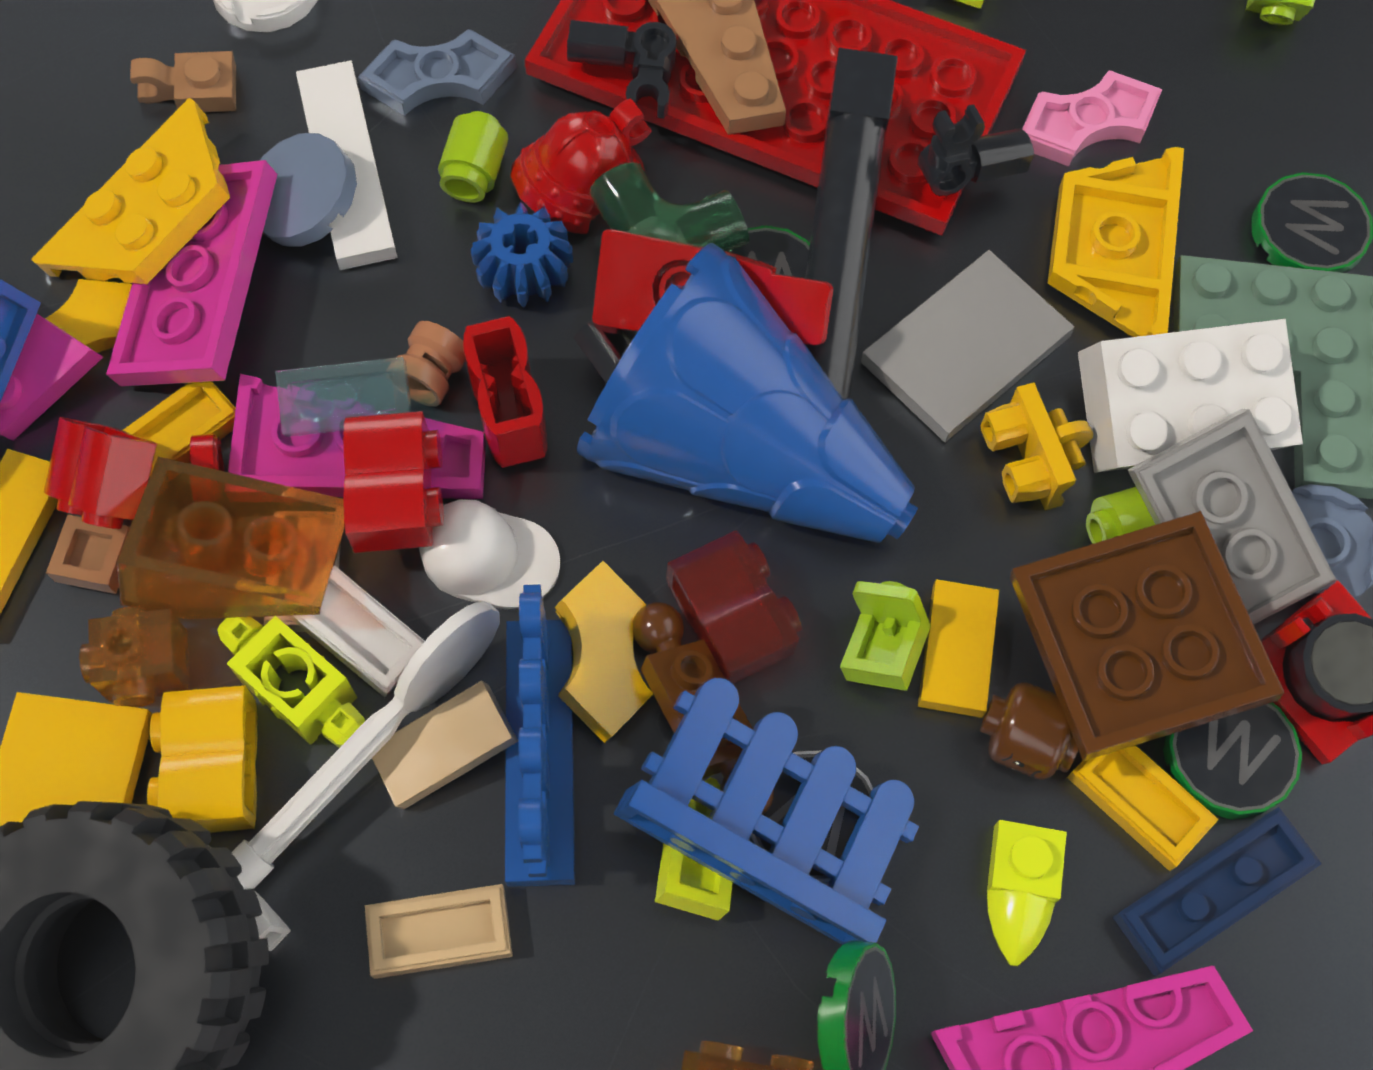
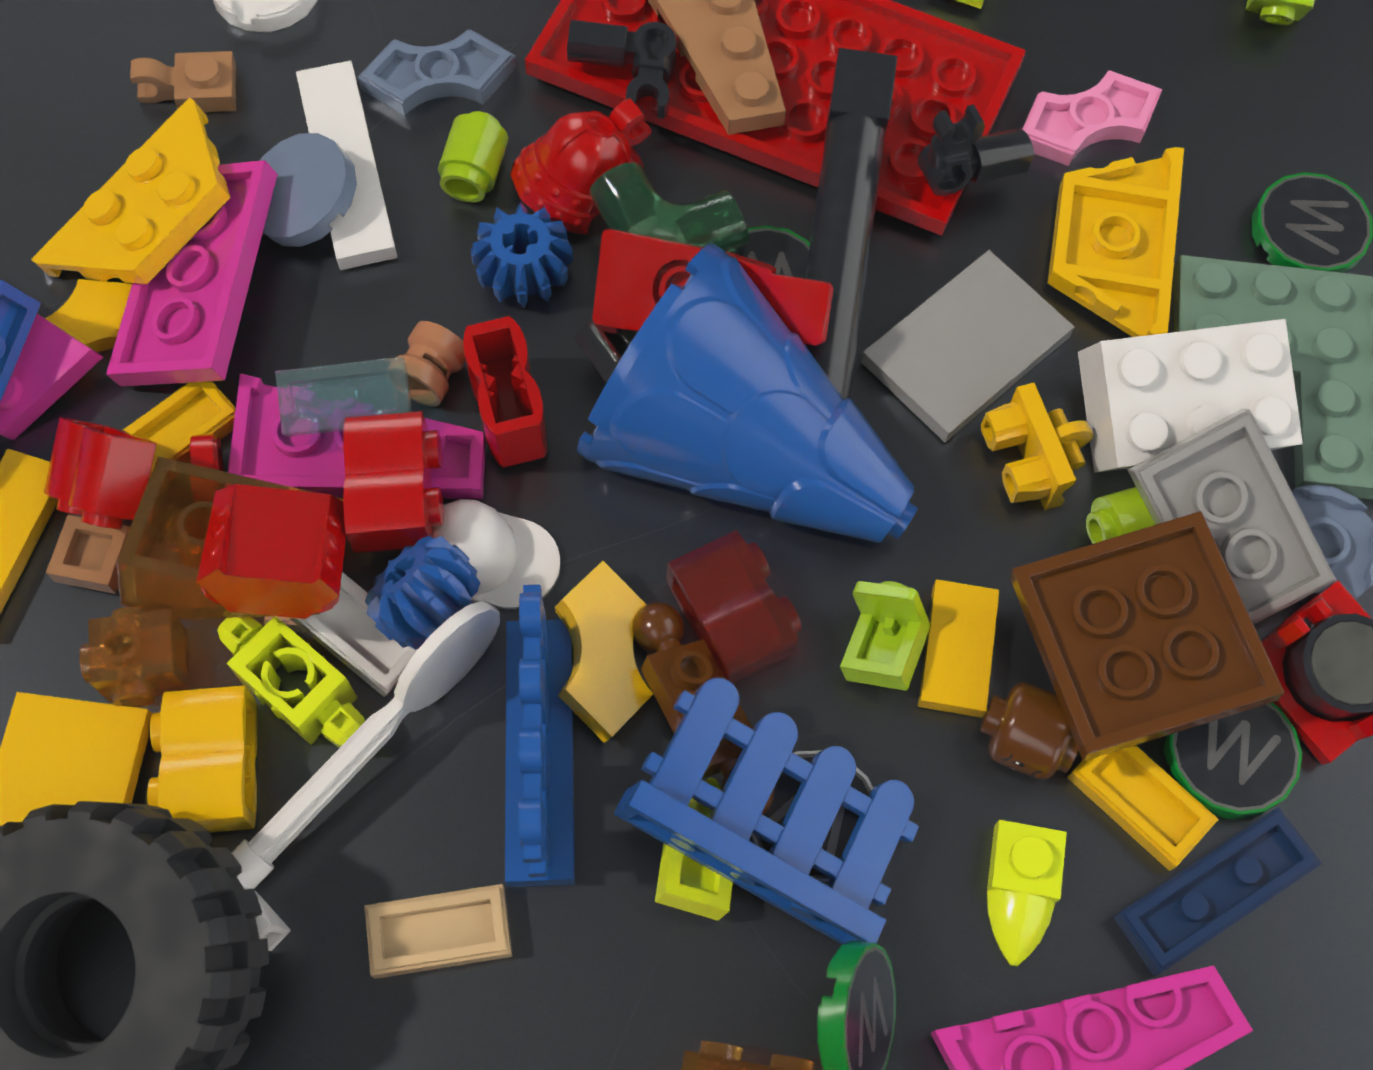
(273, 551): none -> red slope
(421, 591): none -> blue gear
(443, 745): tan tile -> none

